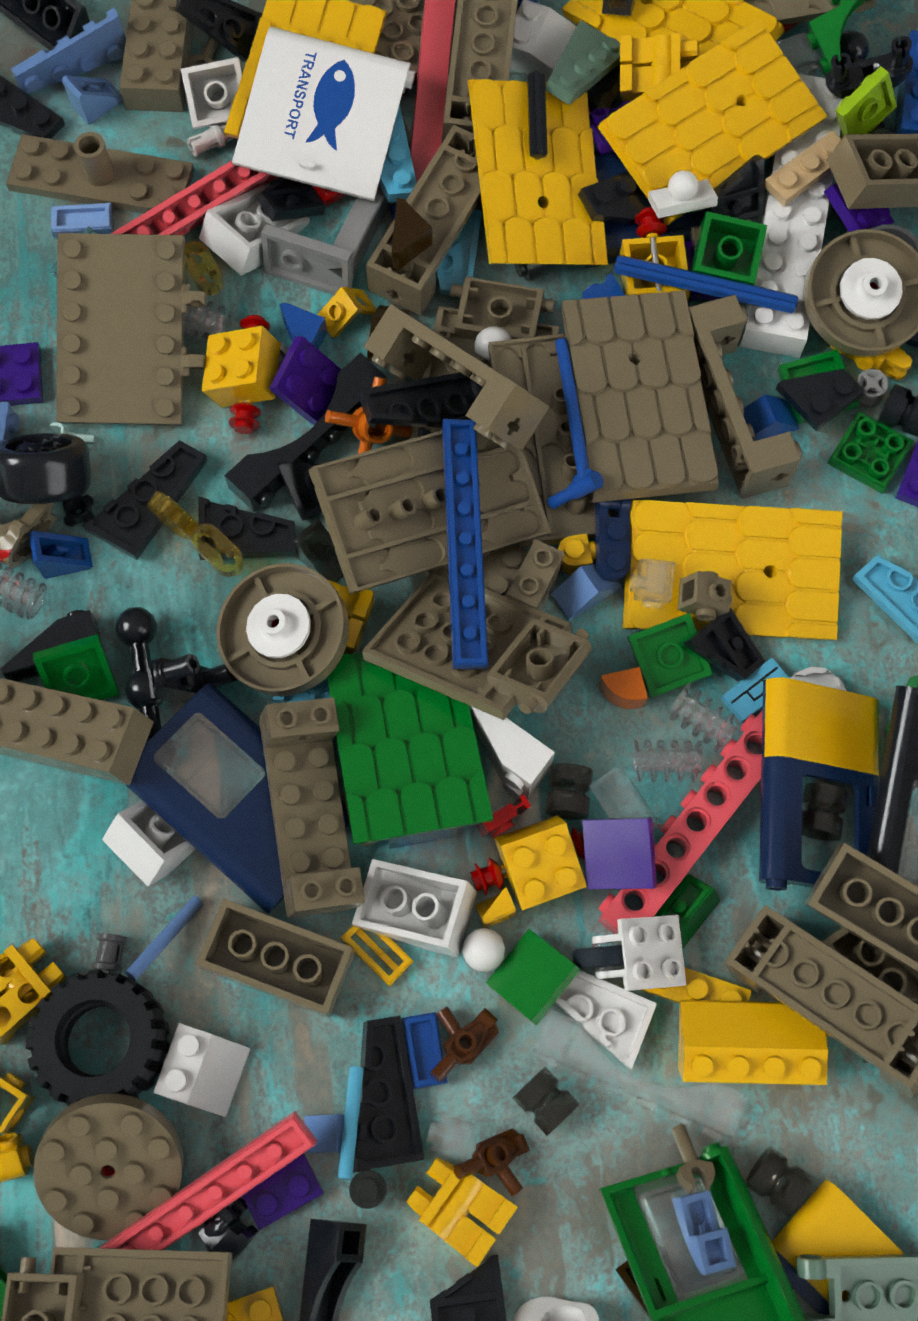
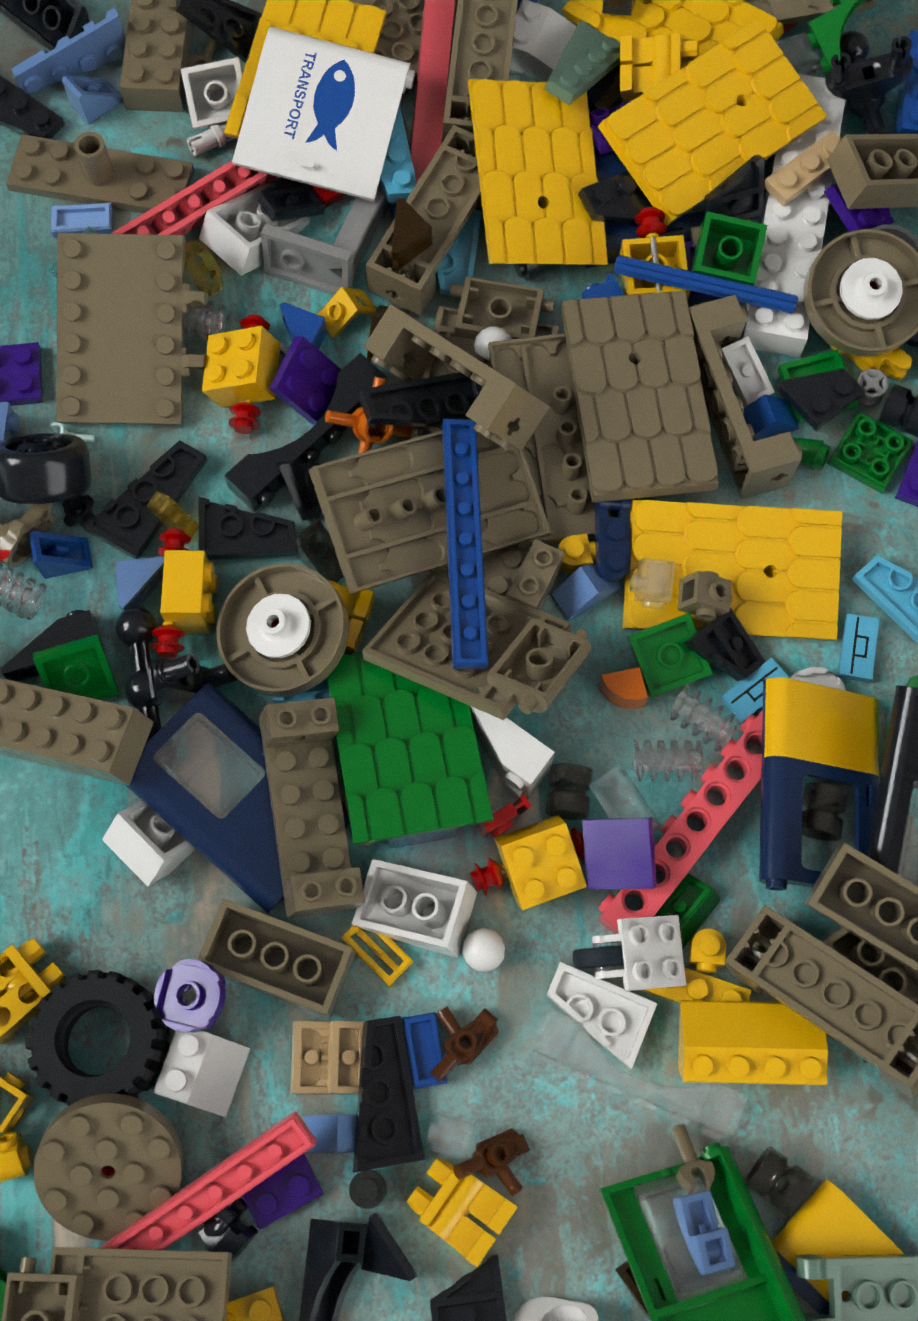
(109, 953): dark grey bush -> none
(137, 580): none -> medium blue slope
(164, 938): medium blue bar -> none
(185, 593): none -> yellow brick
(208, 1002): none -> plate
(212, 555): clear yellow beam -> none
(326, 1057): none -> tan slope
(350, 1124): medium azure bar -> none
(383, 1253): none -> black slope
(496, 909): yellow slope -> none
(533, 976): green tile -> none
(537, 115): black axle -> none
(546, 1101): clear smoke wheel -> none
(586, 479): blue bar -> none
(682, 195): white tile -> none
(707, 951): none -> yellow plate
(747, 371): none -> white plate
(813, 452): none -> green cone
(858, 648): none -> medium azure tile
(867, 104): lime plate -> none

